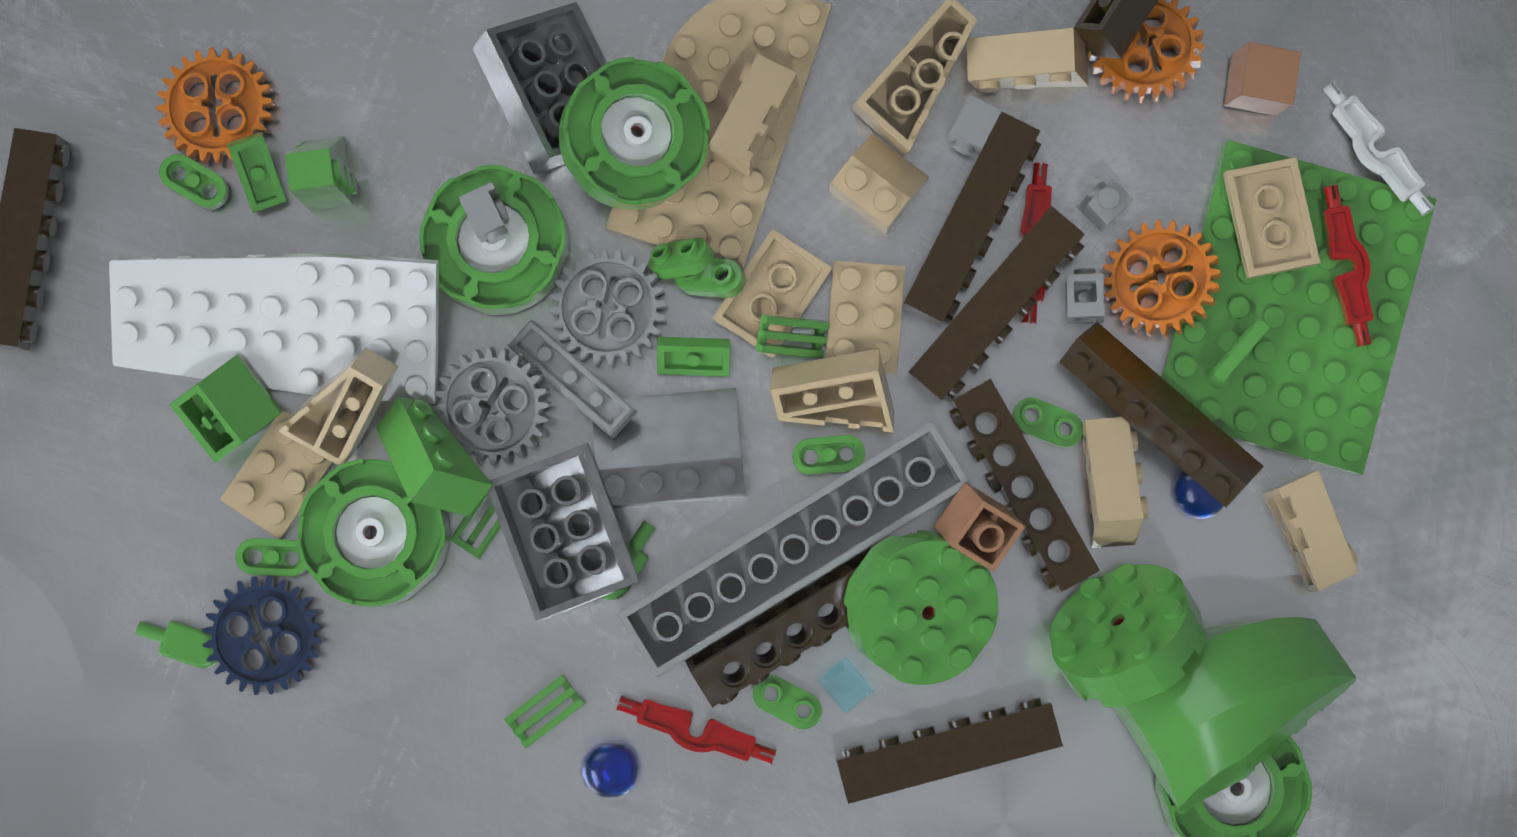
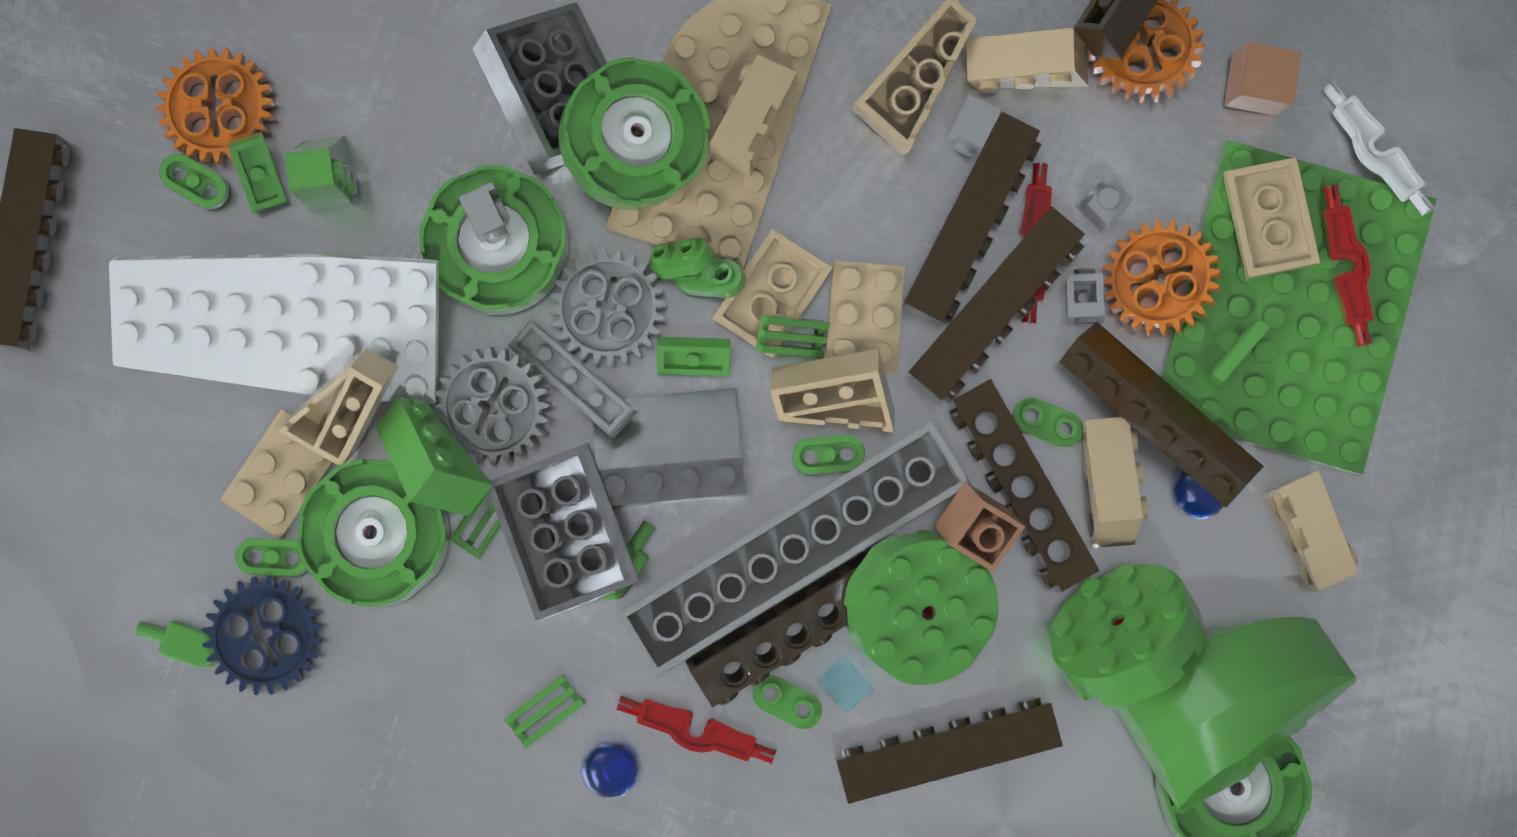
(226, 408): bright green slope -> none
(878, 183): tan slope -> none

